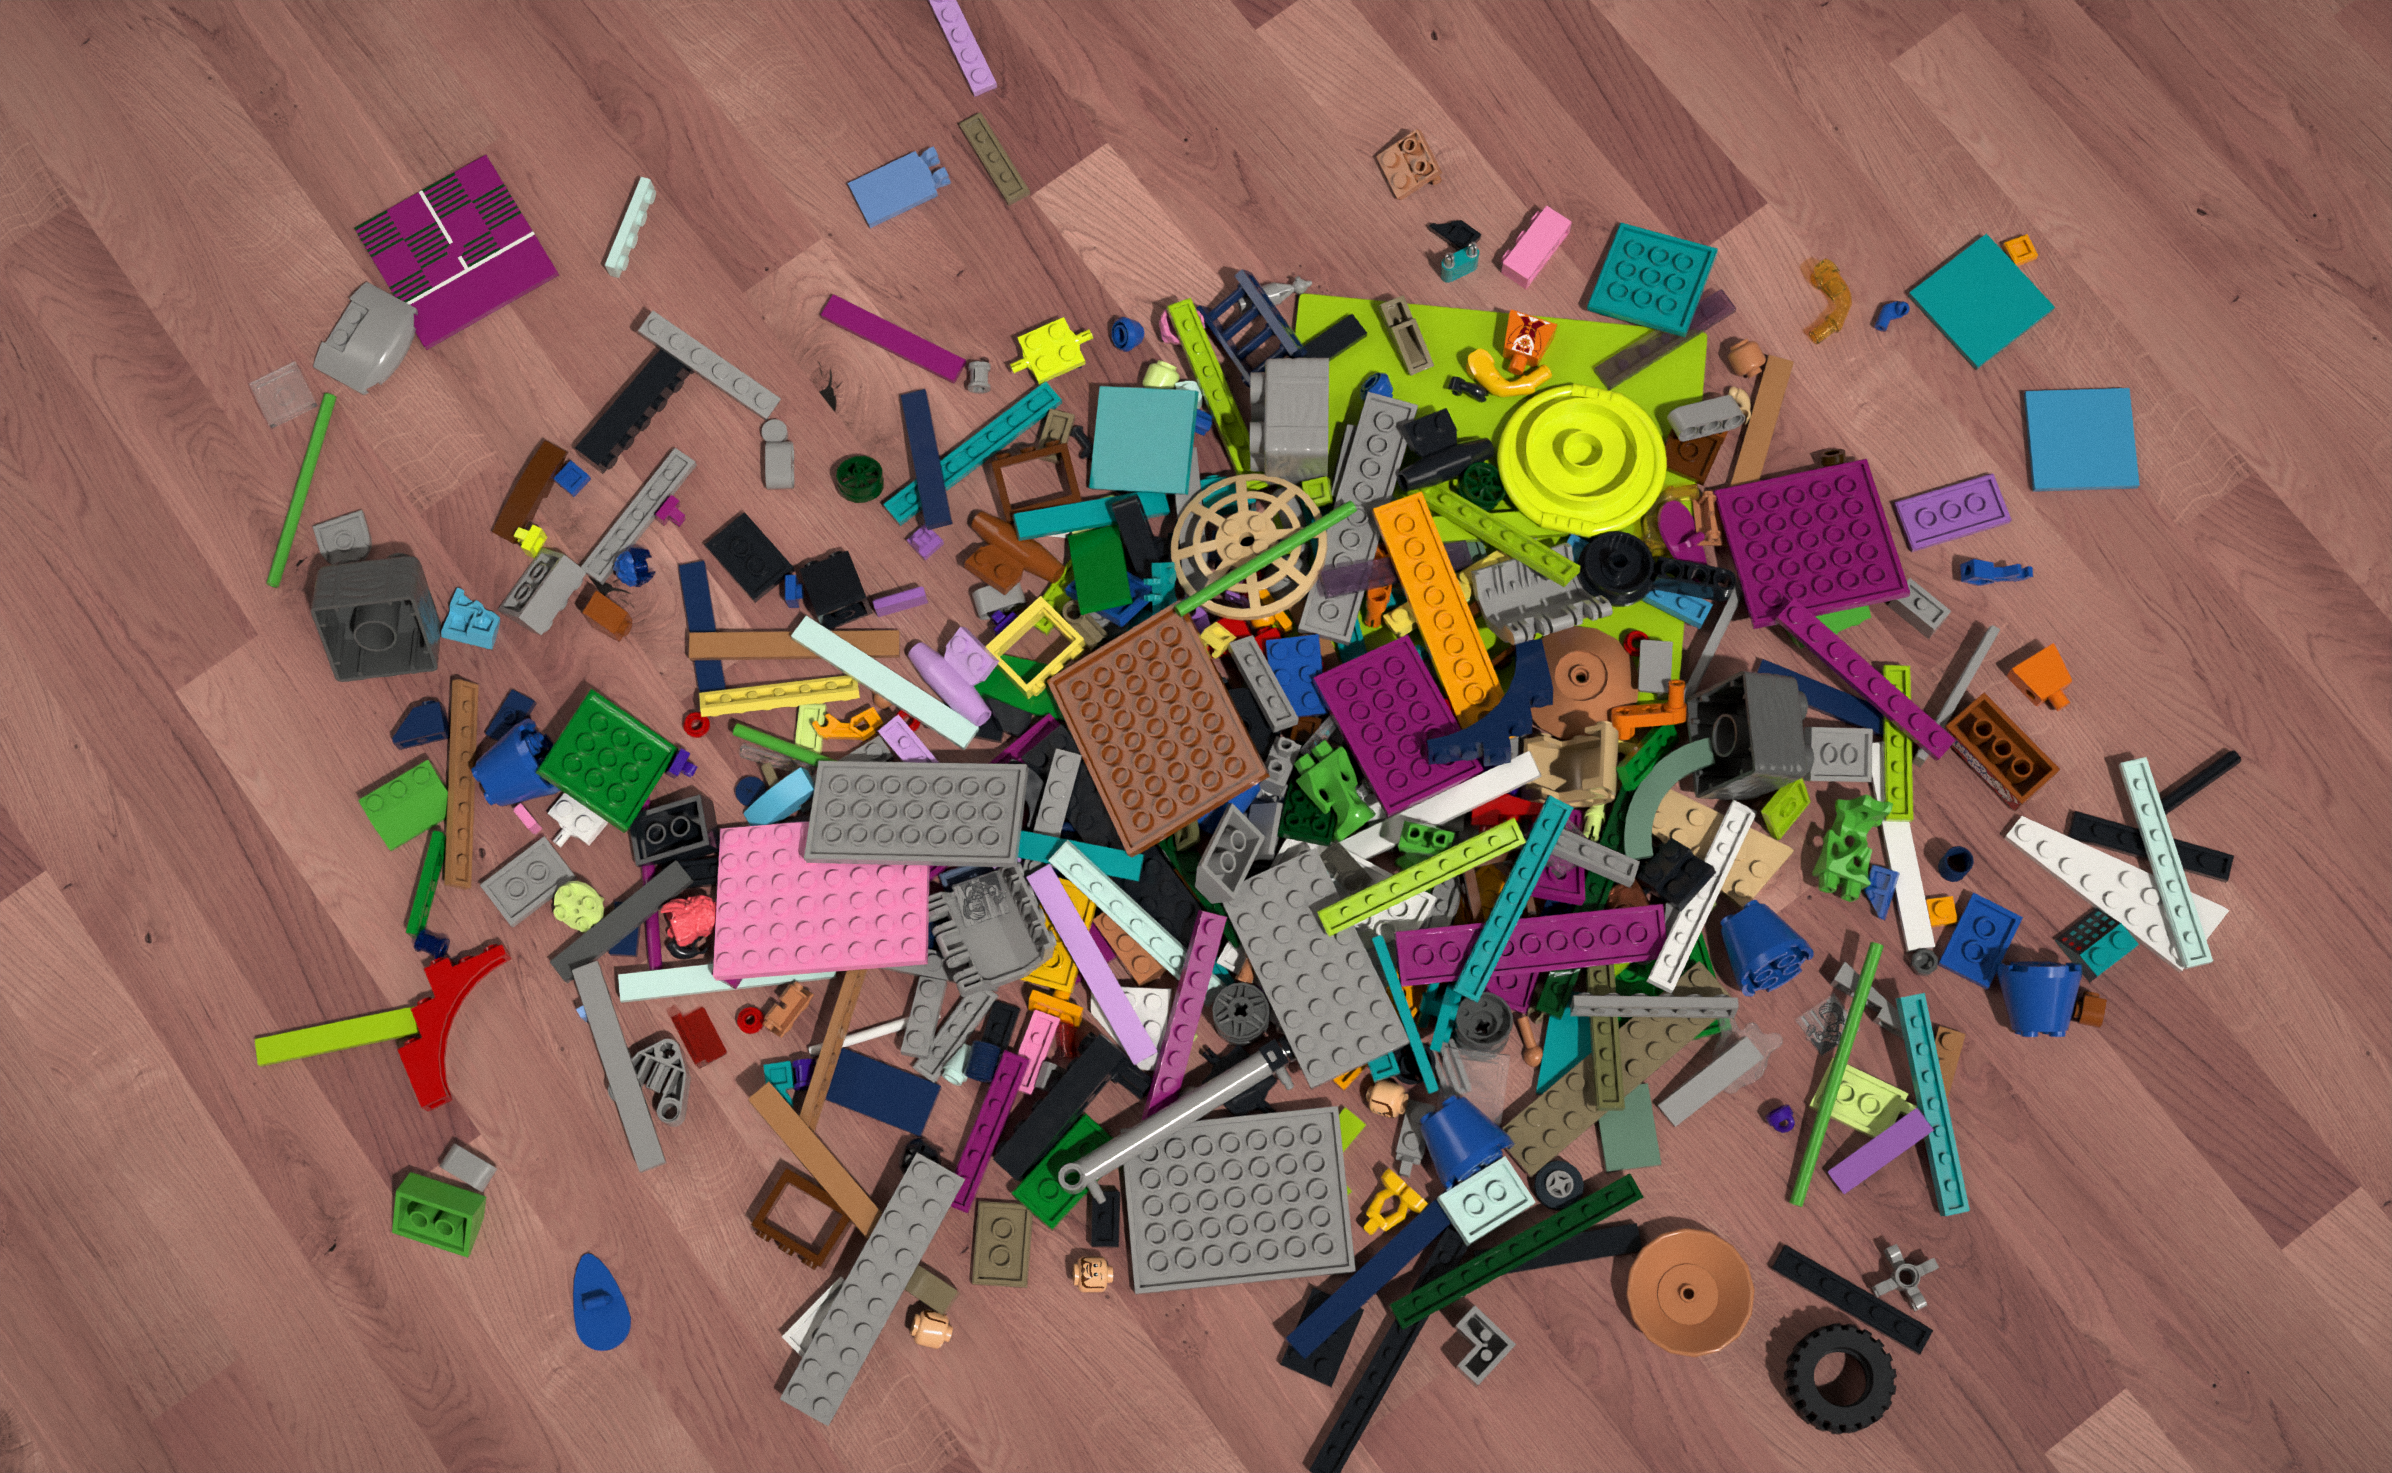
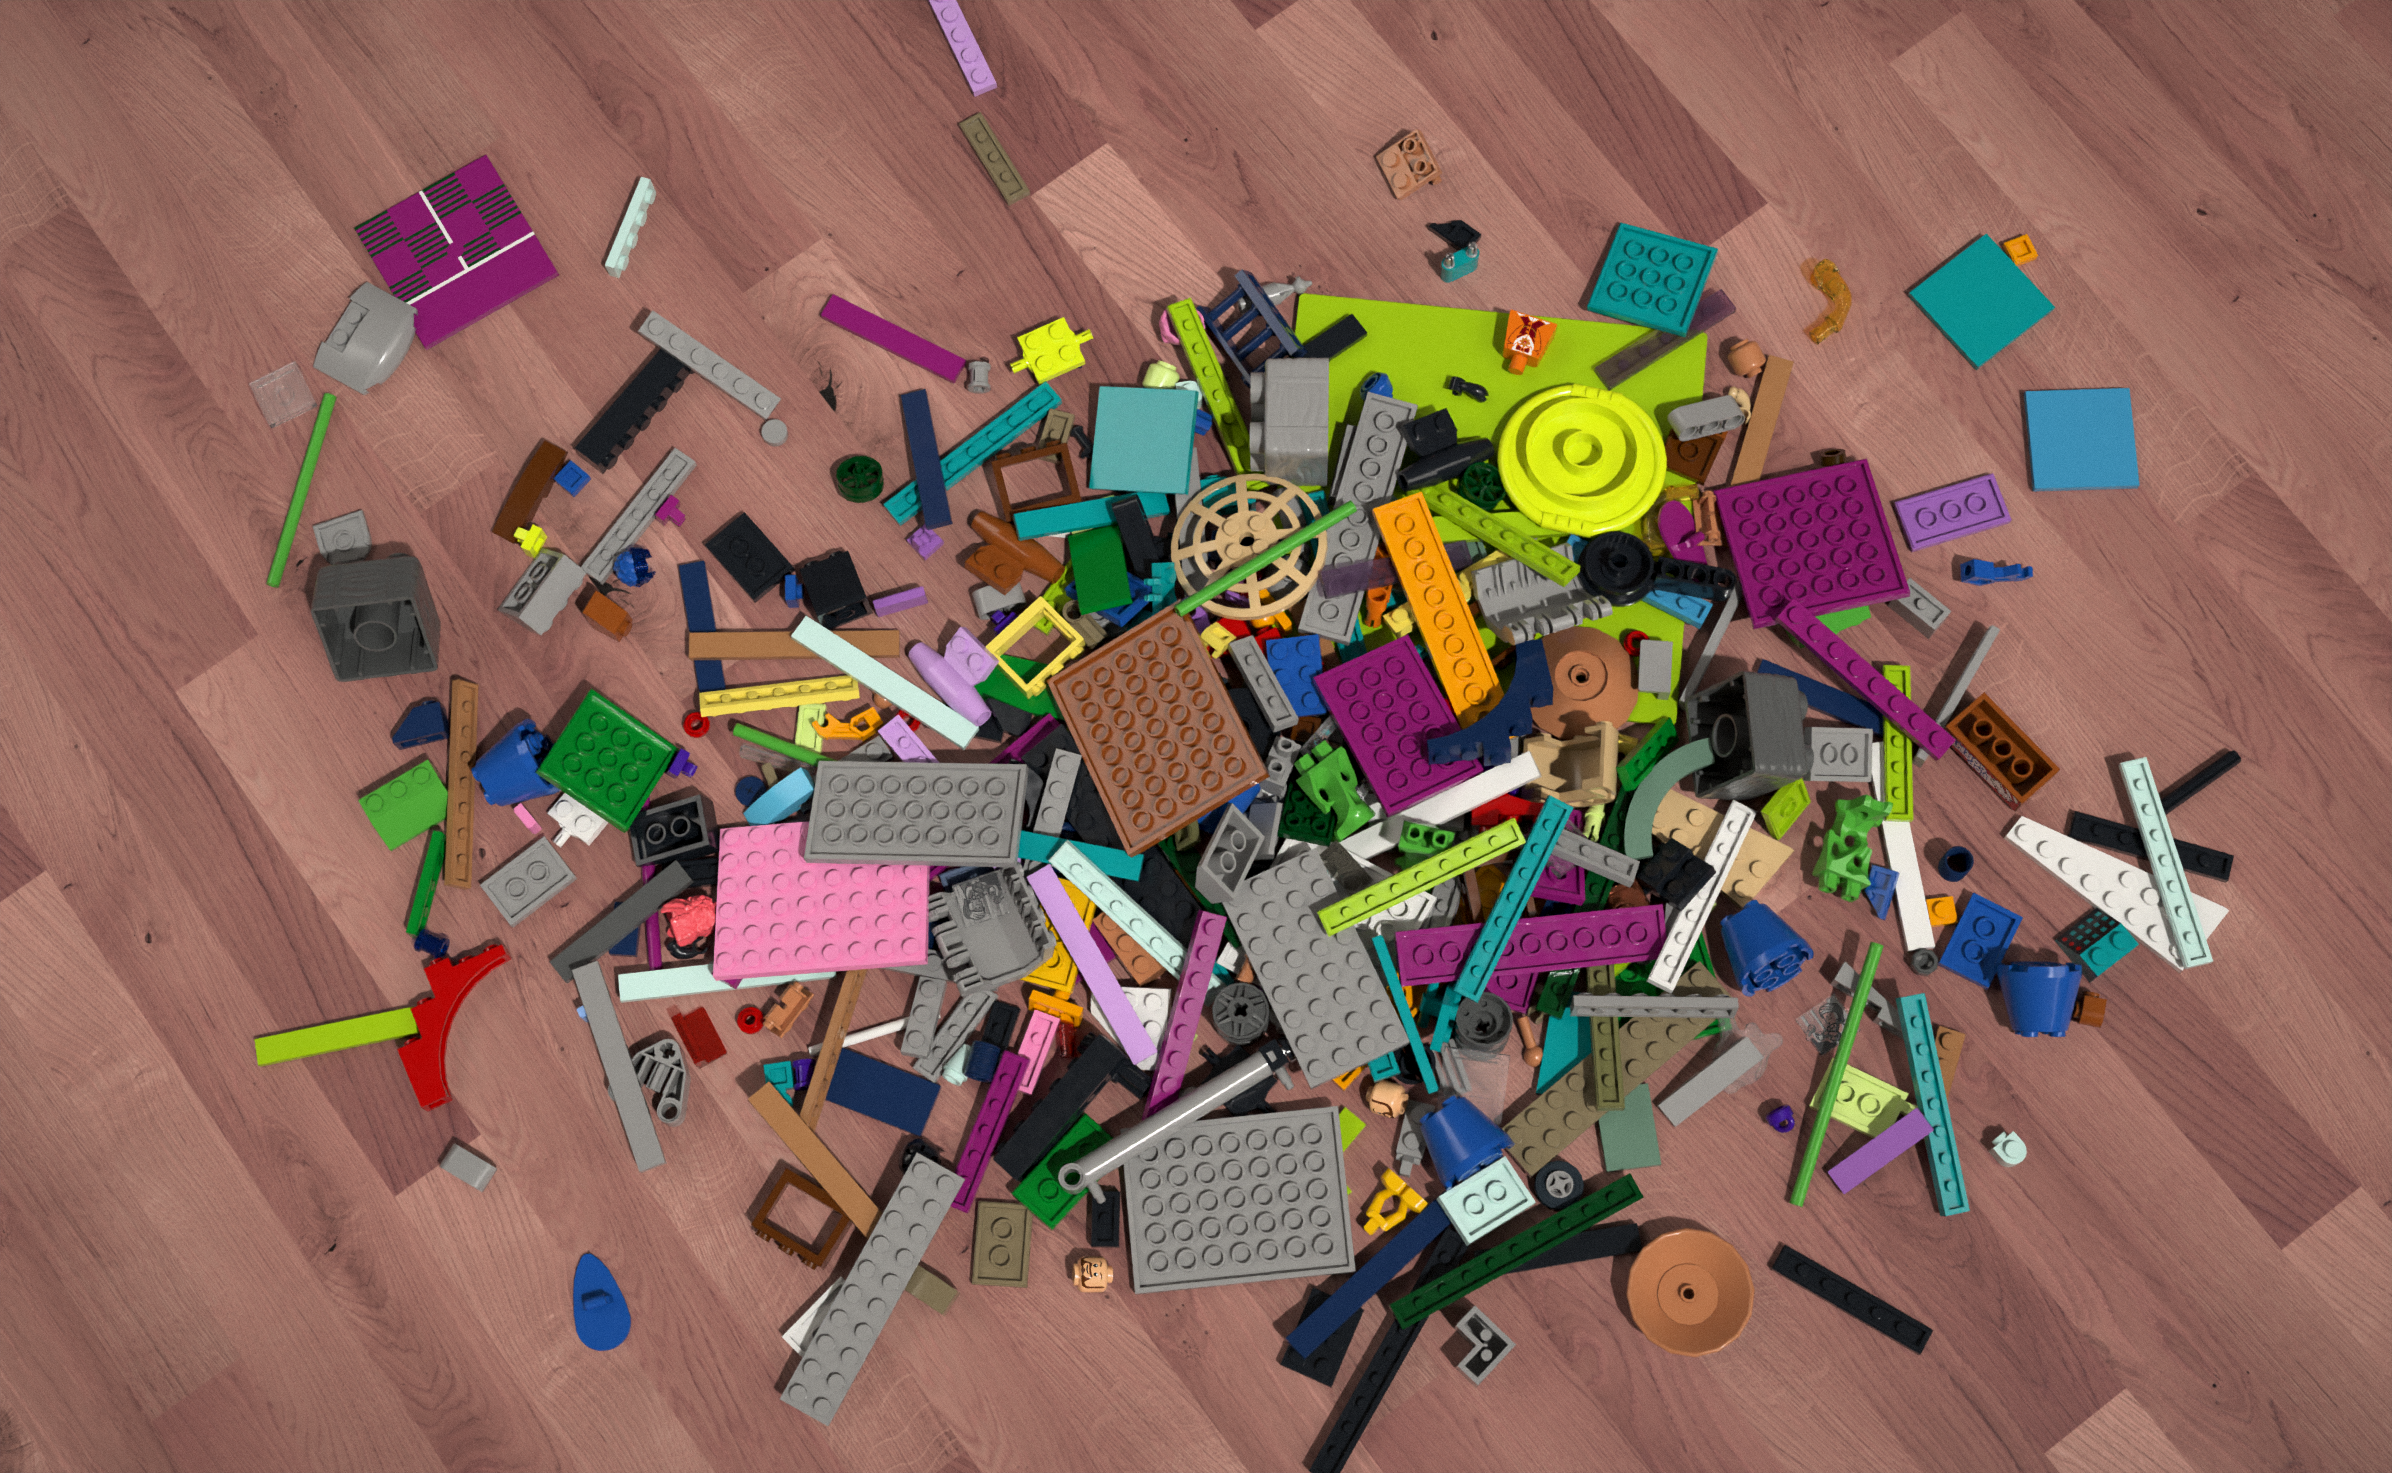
(438, 1214): bright green slope -> none
(470, 622): medium azure slope -> none
(514, 710): dark blue plate -> none
(578, 905): yellowish green plate -> none
(779, 465): light grey beam -> none
(898, 186): medium blue tile -> none
(931, 1329): light nougat head -> none
(1048, 1074): light grey plate -> none
(1127, 334): blue cone -> none
(1319, 491): lime tile -> none
(1405, 335): dark tan slope -> none
(1482, 368): yellow piece -> none
(1535, 246): bright pink brick -> none
(1627, 718): orange beam -> none
(1870, 1356): black tyre -> none
(1890, 312): blue arm -> none
(1914, 1296): light grey pin -> none
(2008, 1149): none -> light aqua plate
(2043, 678): orange torso -> none

